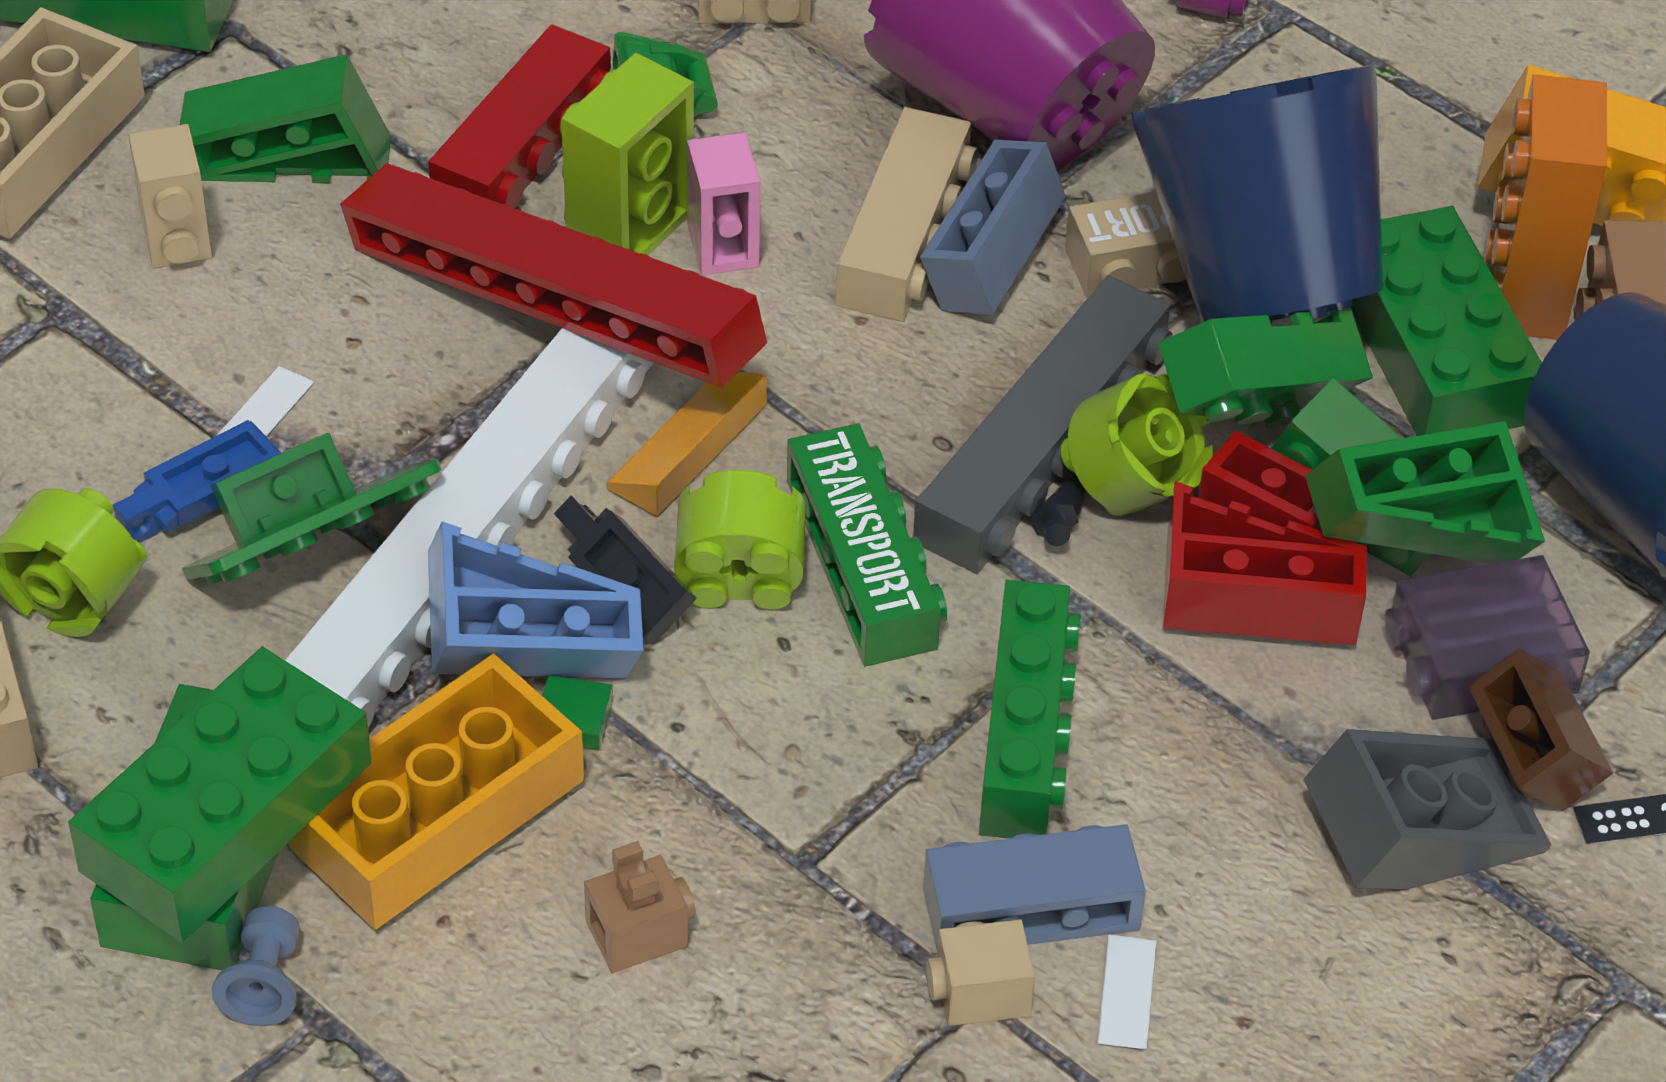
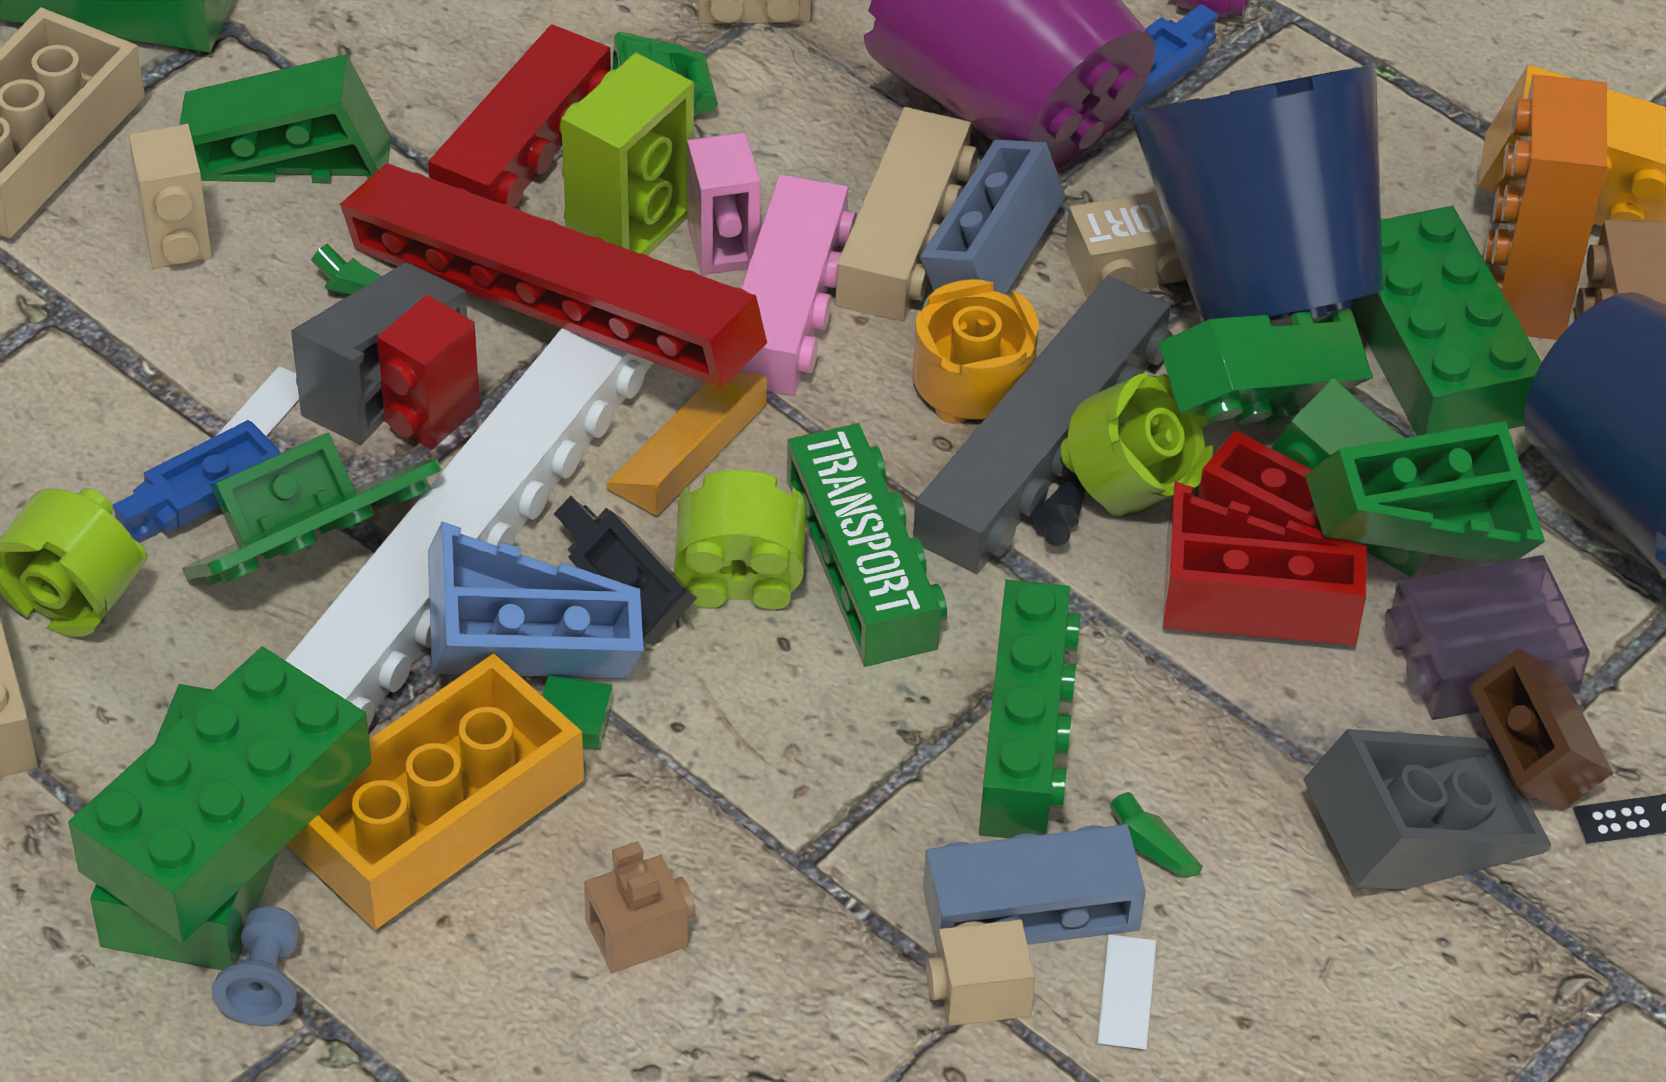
(340, 355): none -> dark grey wedge
(344, 276): none -> green bar
(429, 372): none -> red brick
(792, 274): none -> bright pink brick
(972, 348): none -> light orange brick
(1154, 837): none -> green bar
(1177, 51): none -> blue hinge

